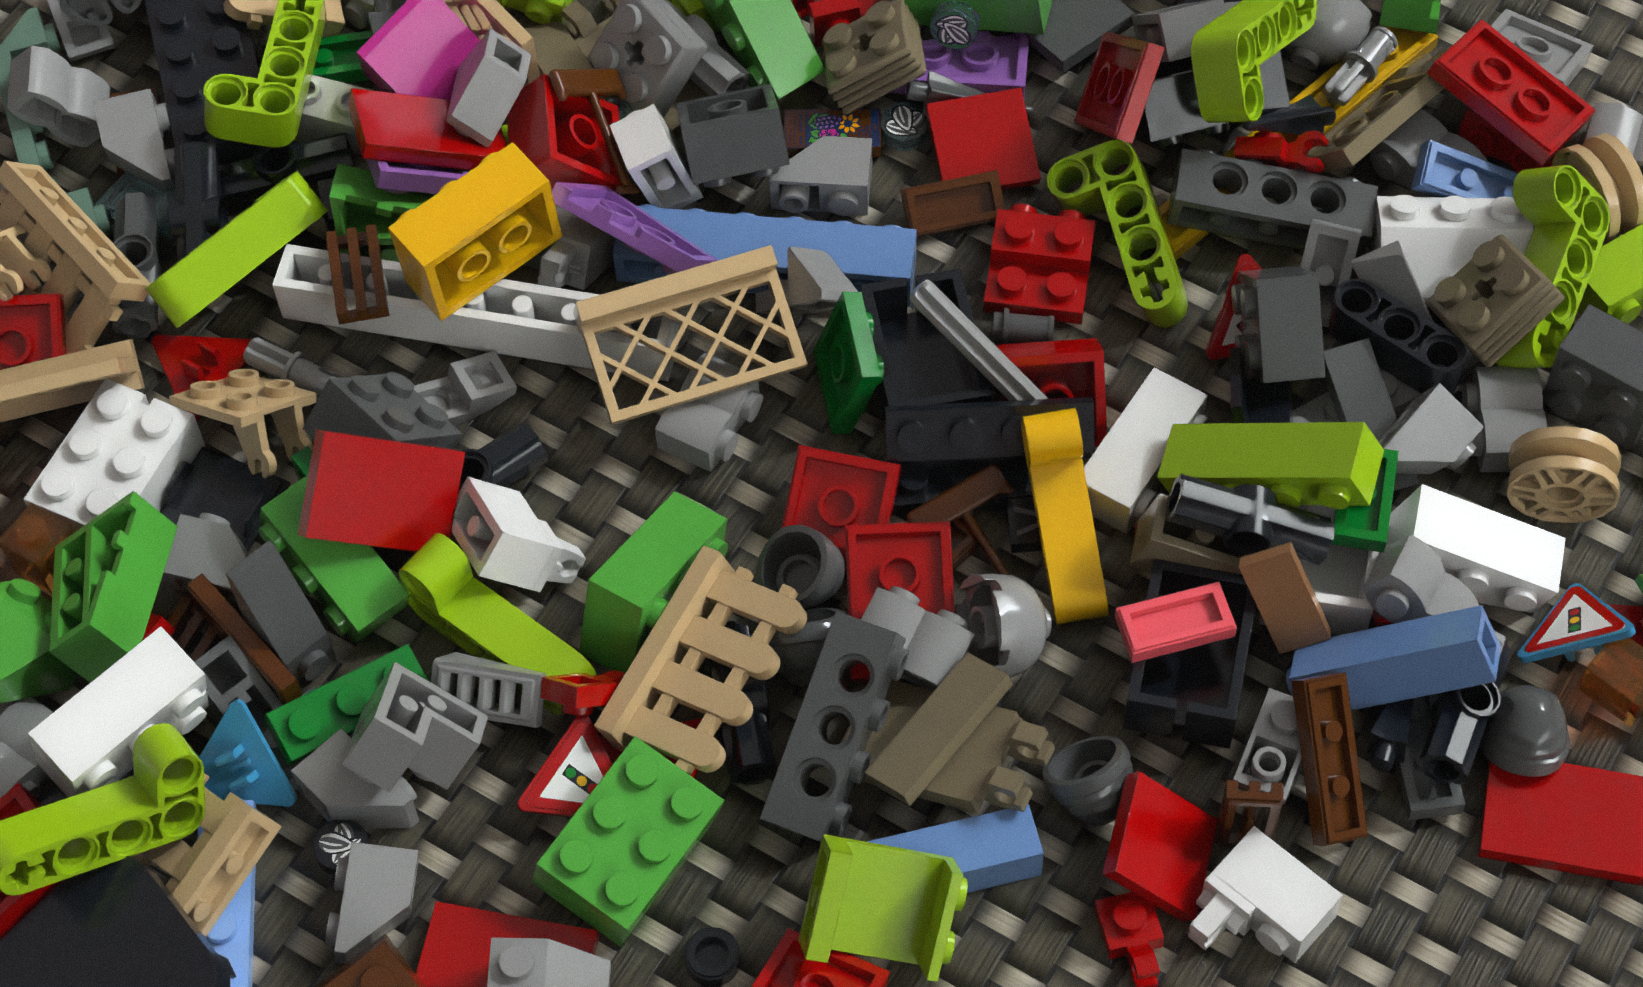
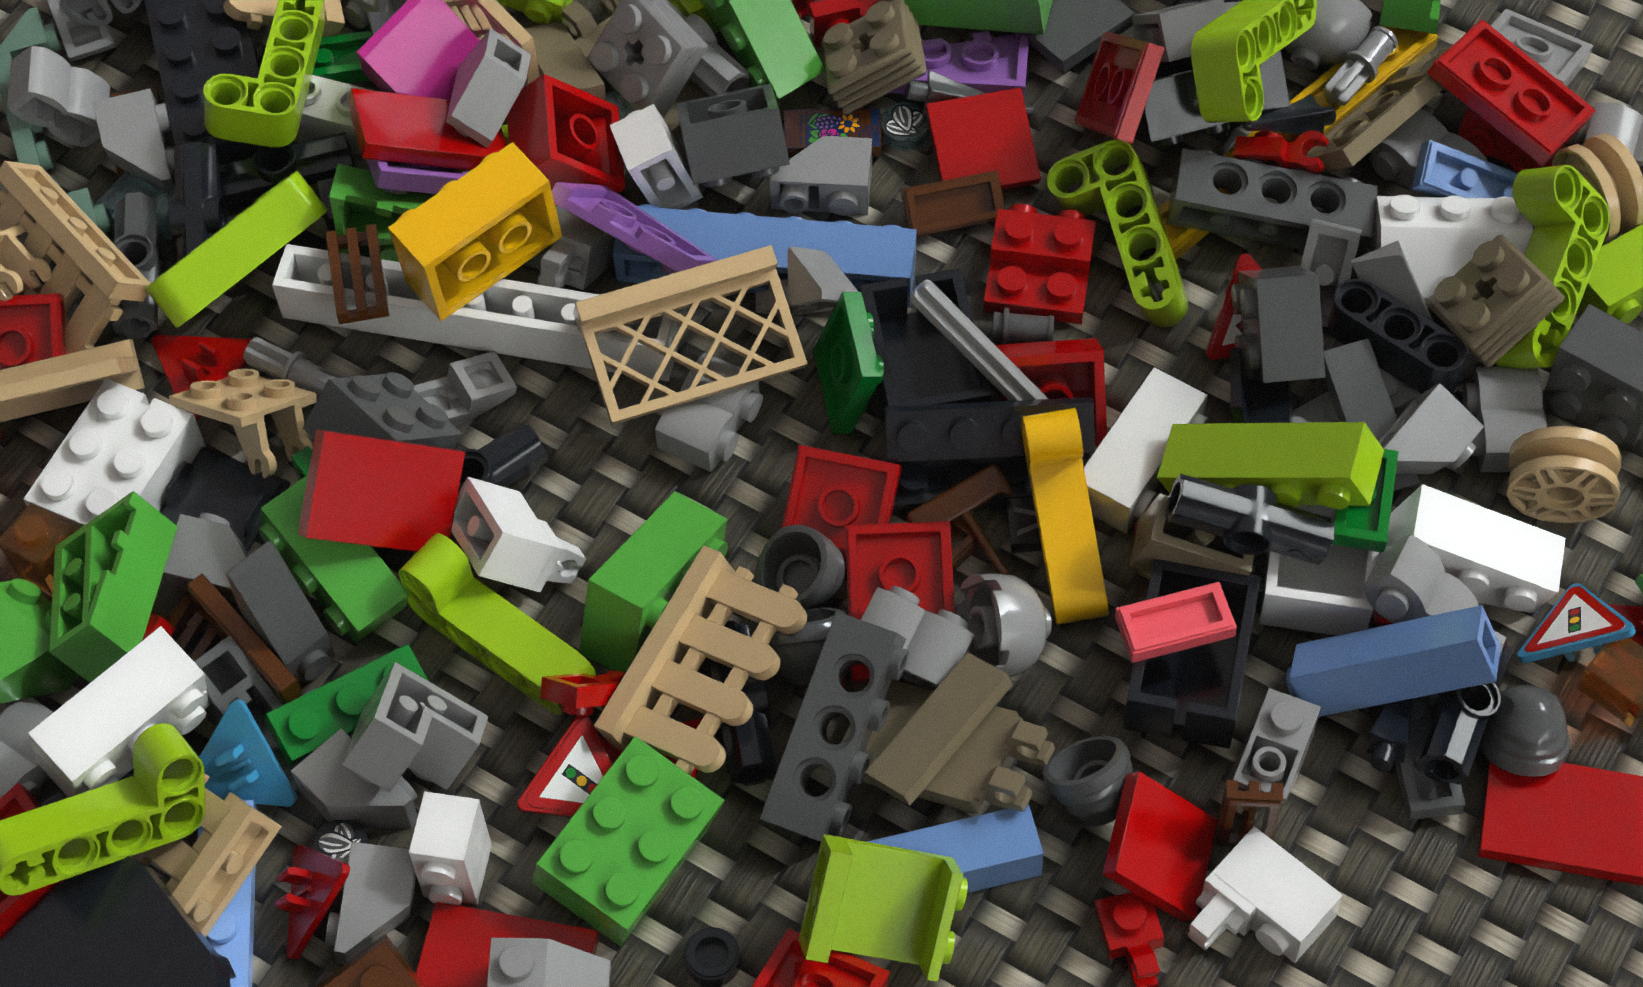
(314, 886): none -> red piece
(450, 848): none -> white brick
(457, 676): light grey slope -> none
(592, 84): reddish brown piece -> none
(955, 24): tile -> none
(1285, 598): medium nougat tile -> none
(1329, 758): reddish brown tile -> none

